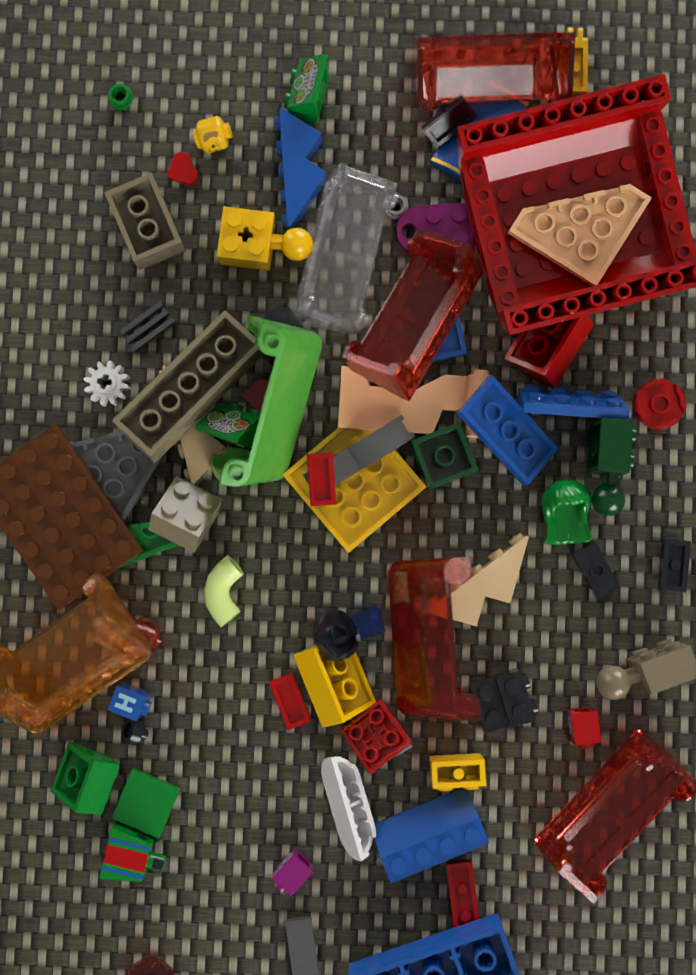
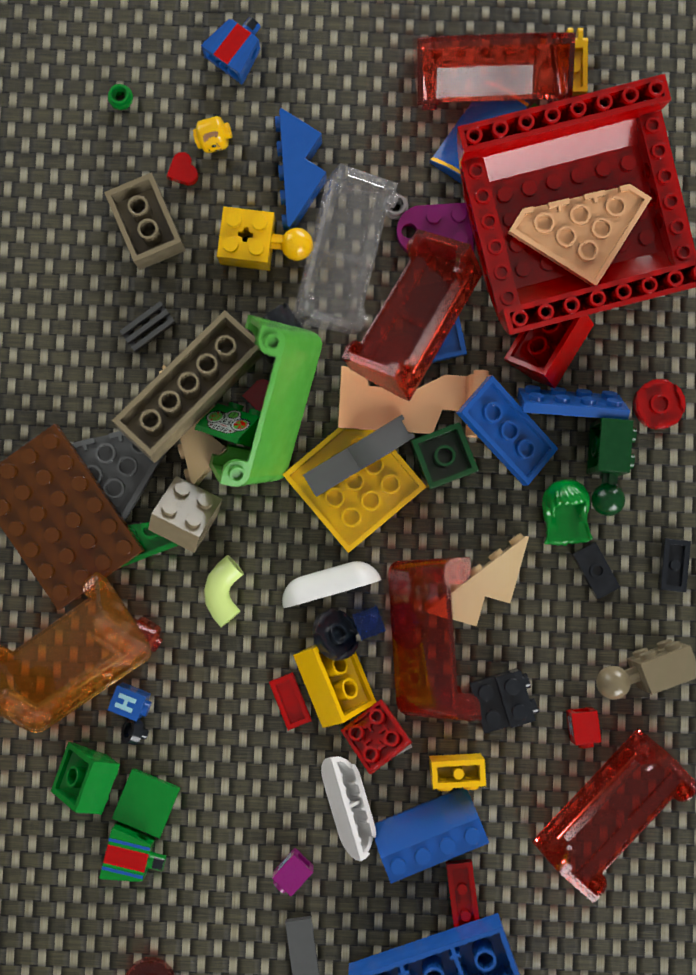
(111, 391): white gear -> none
(234, 48): none -> torso
(308, 88): green slope -> none
(321, 479): red tile -> none
(329, 582): none -> white brick
(447, 119): black tile -> none

